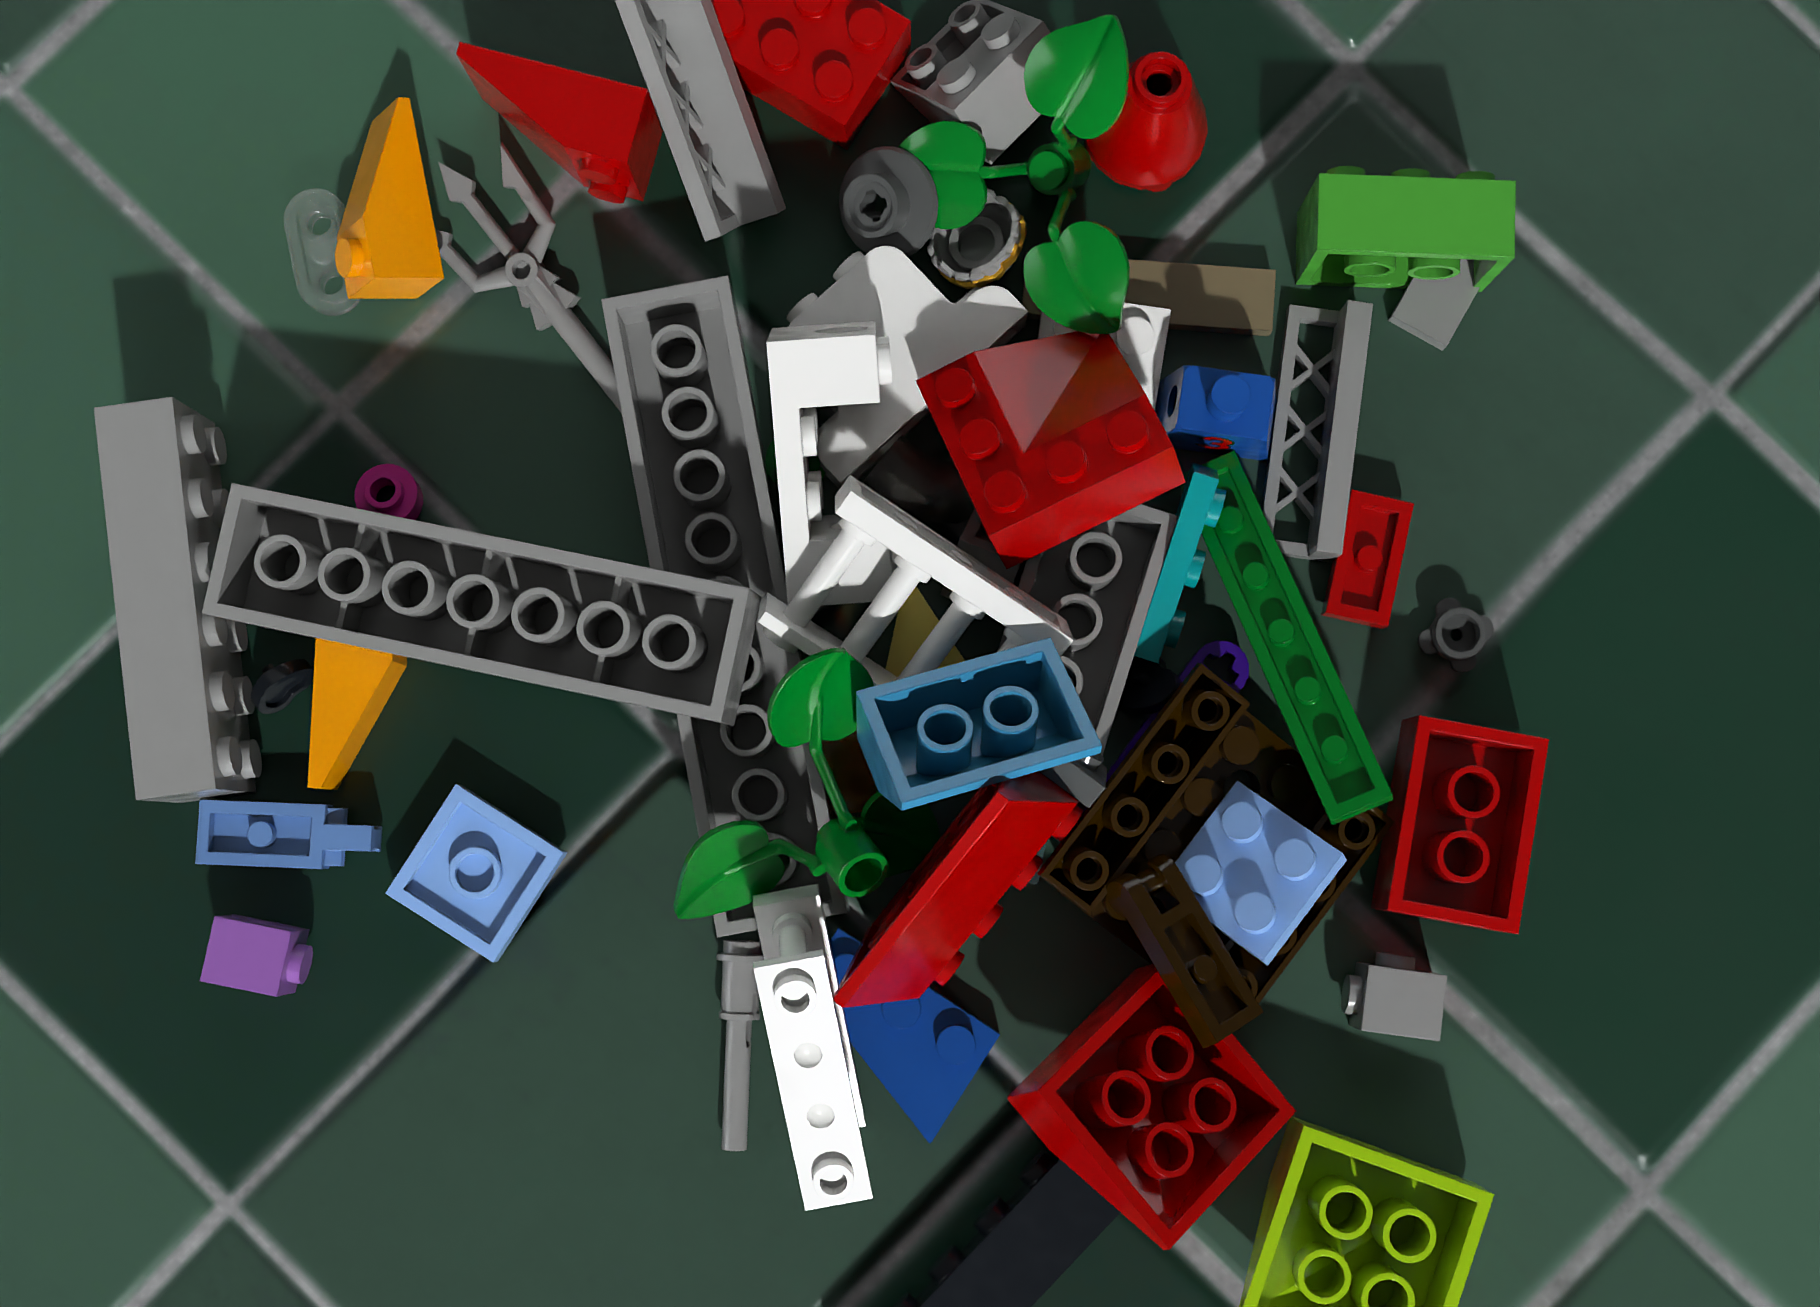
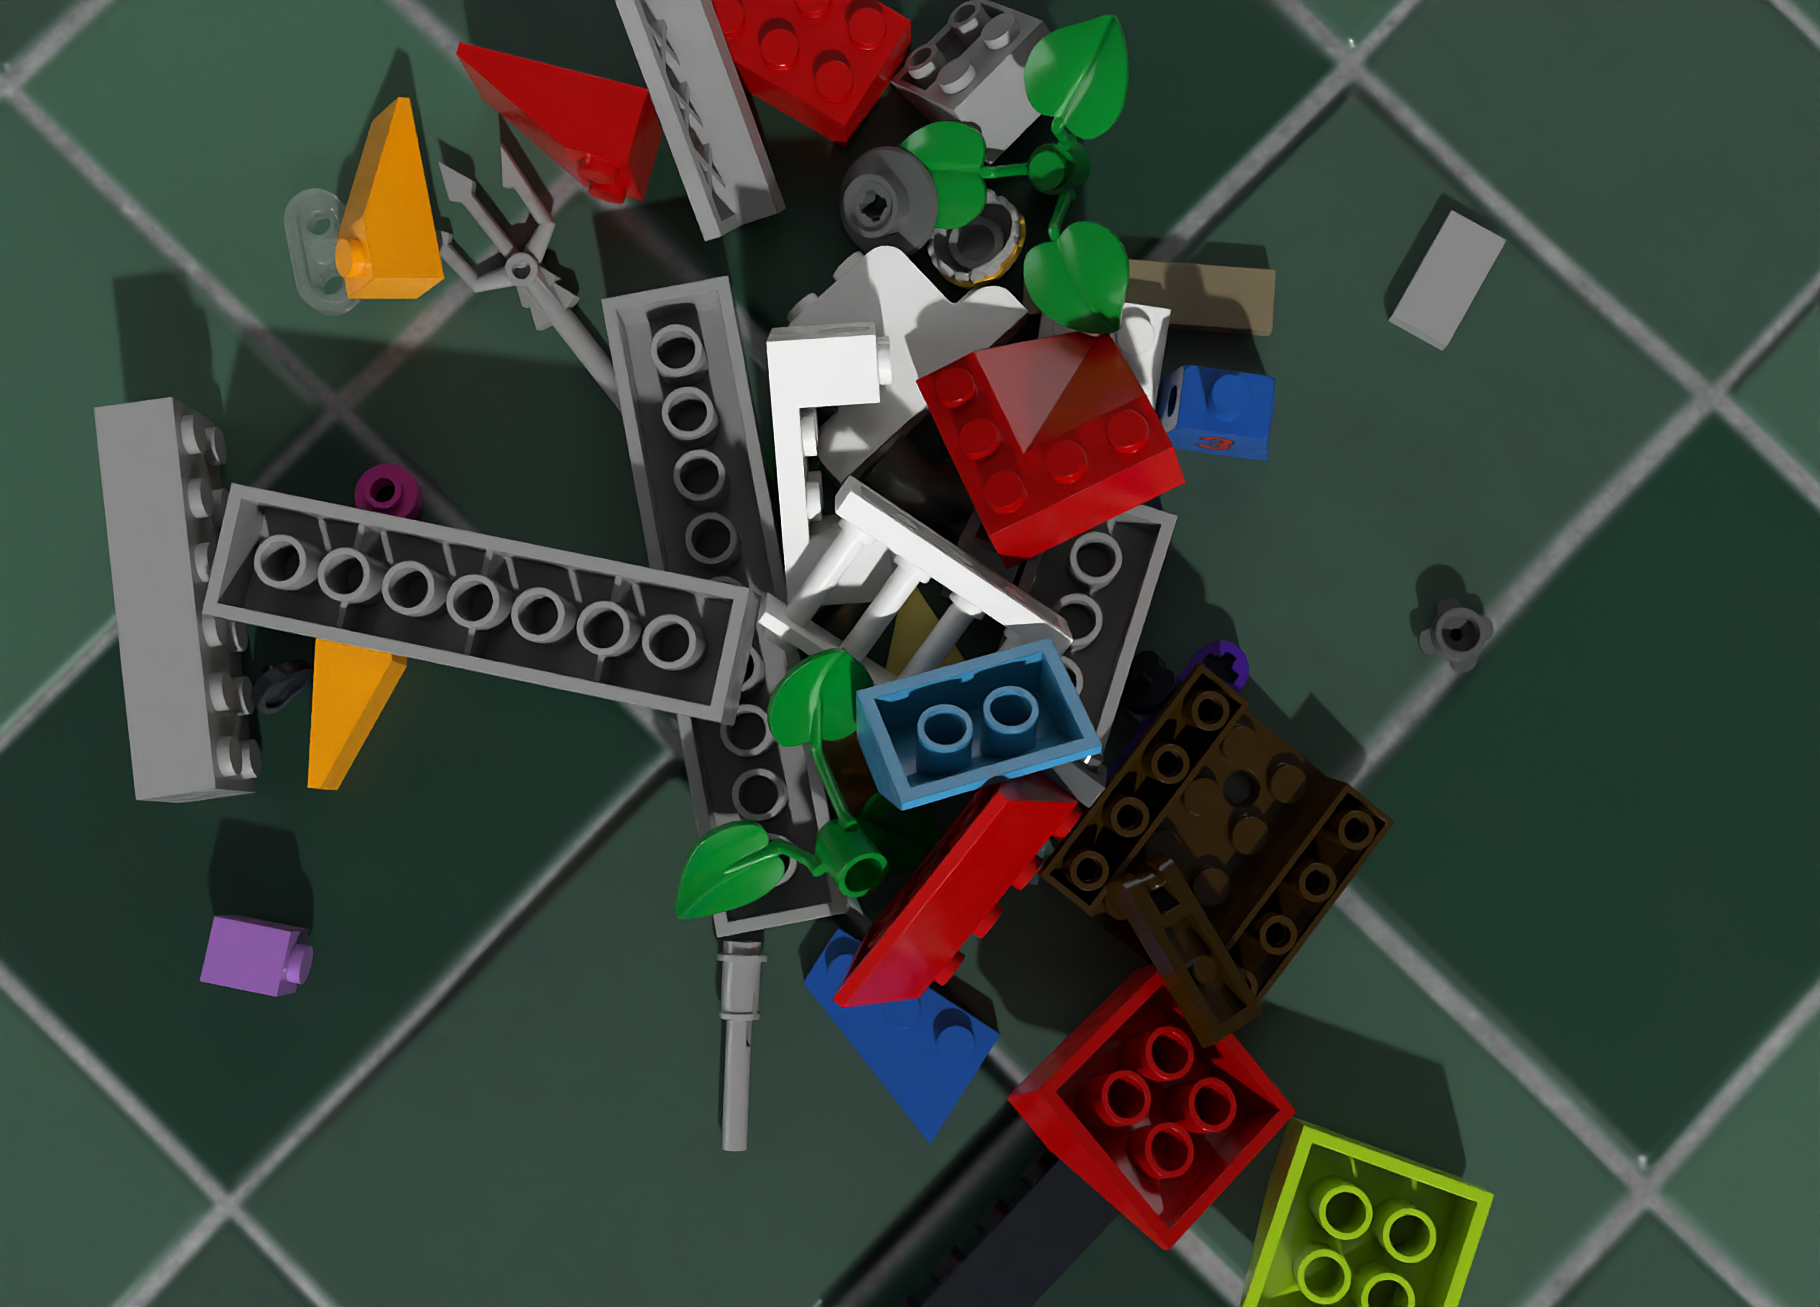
(279, 835): medium blue hinge -> none
(476, 873): light blue plate -> none
(811, 1047): white fence -> none
(1158, 128): red cone -> none
(1183, 563): teal plate -> none
(1257, 871): light blue plate -> none
(1291, 651): green plate -> none
(1338, 422): light grey fence -> none
(1368, 571): red plate -> none
(1395, 998): light grey brick -> none
(1403, 228): bright green brick -> none
(1460, 824): red brick -> none

